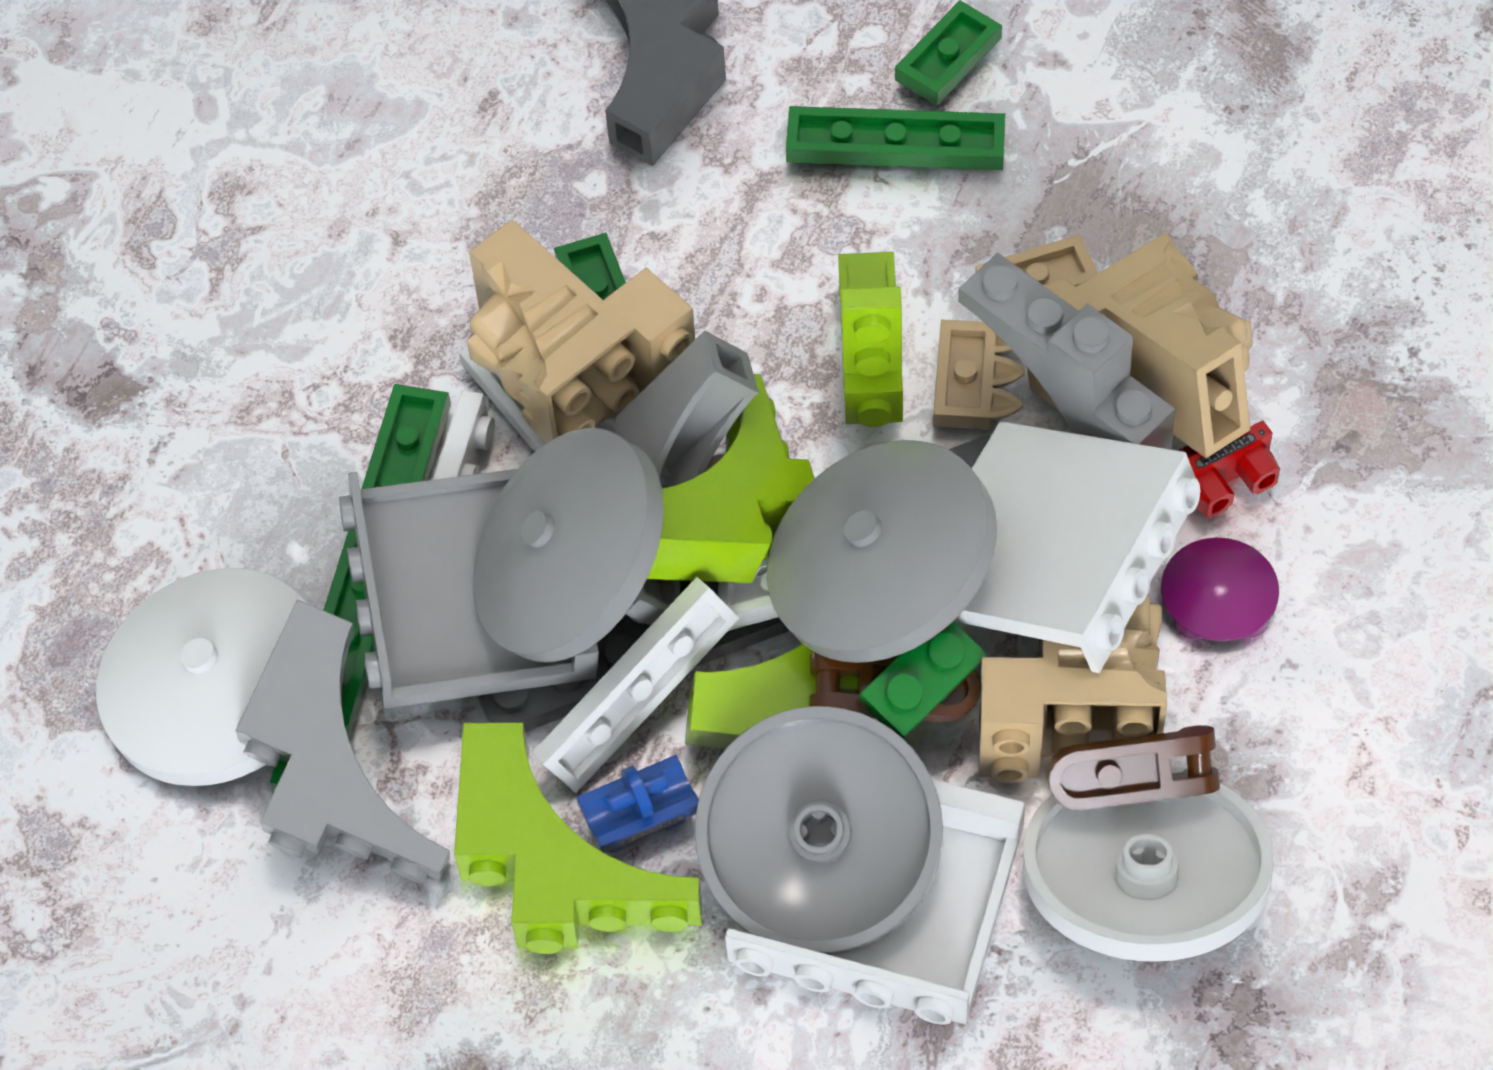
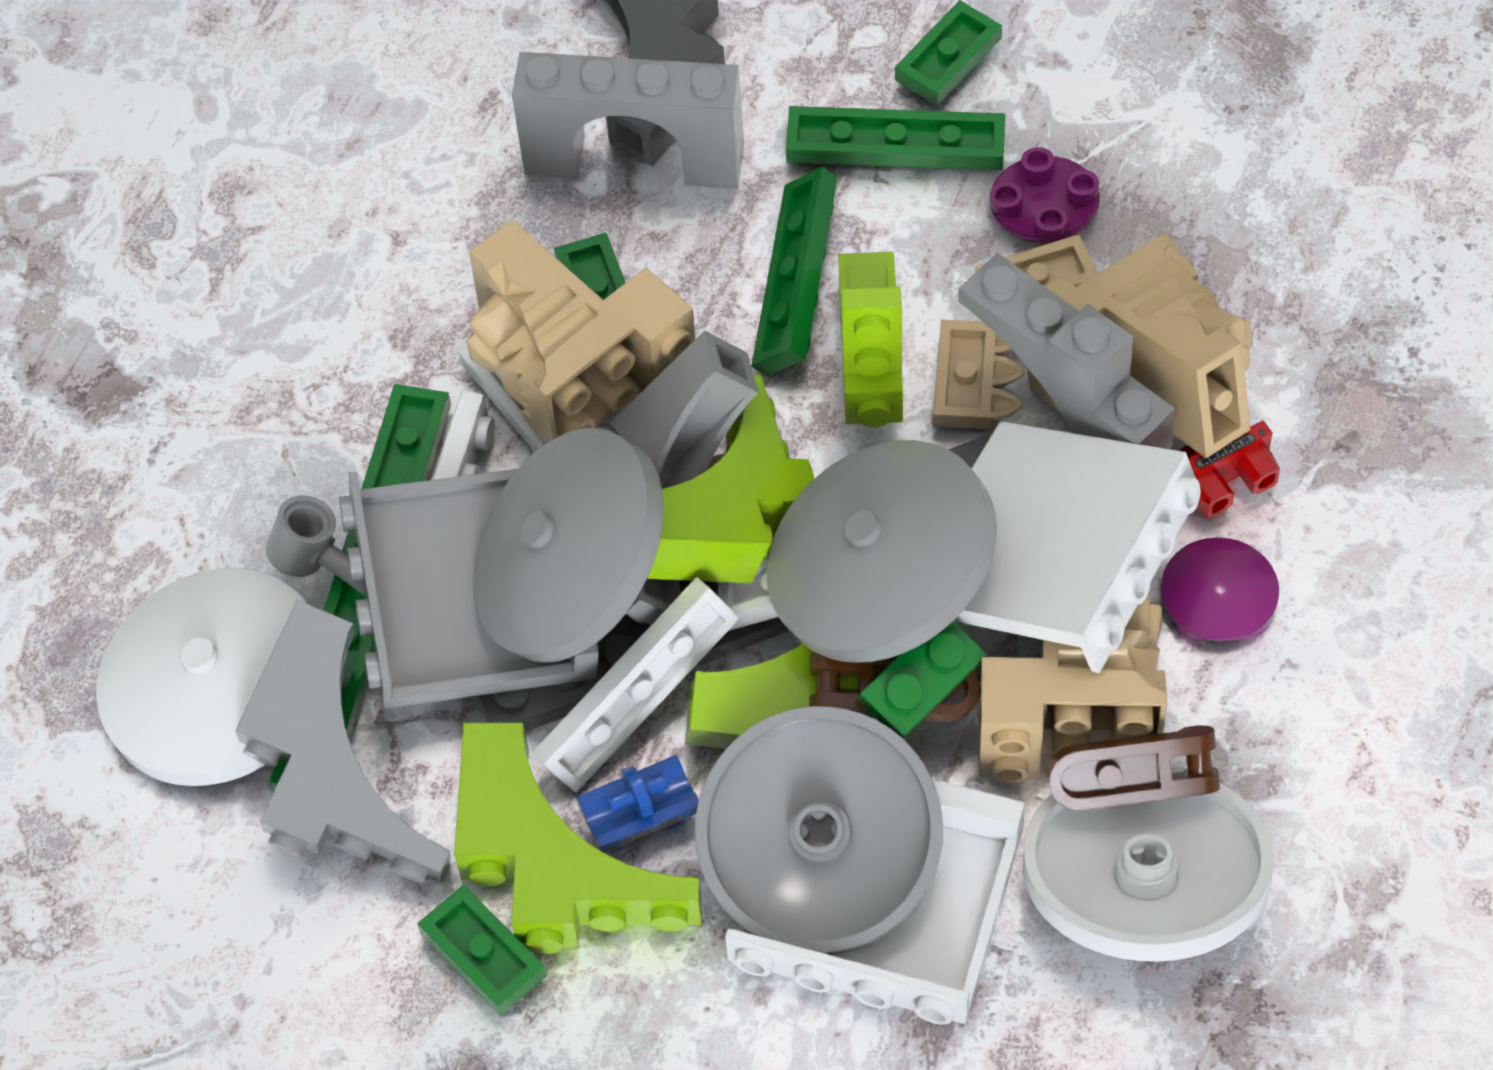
(304, 540): none -> light grey piece
(482, 949): none -> green plate
(688, 99): none -> light grey arch
(794, 272): none -> green plate
(1044, 197): none -> magenta dish

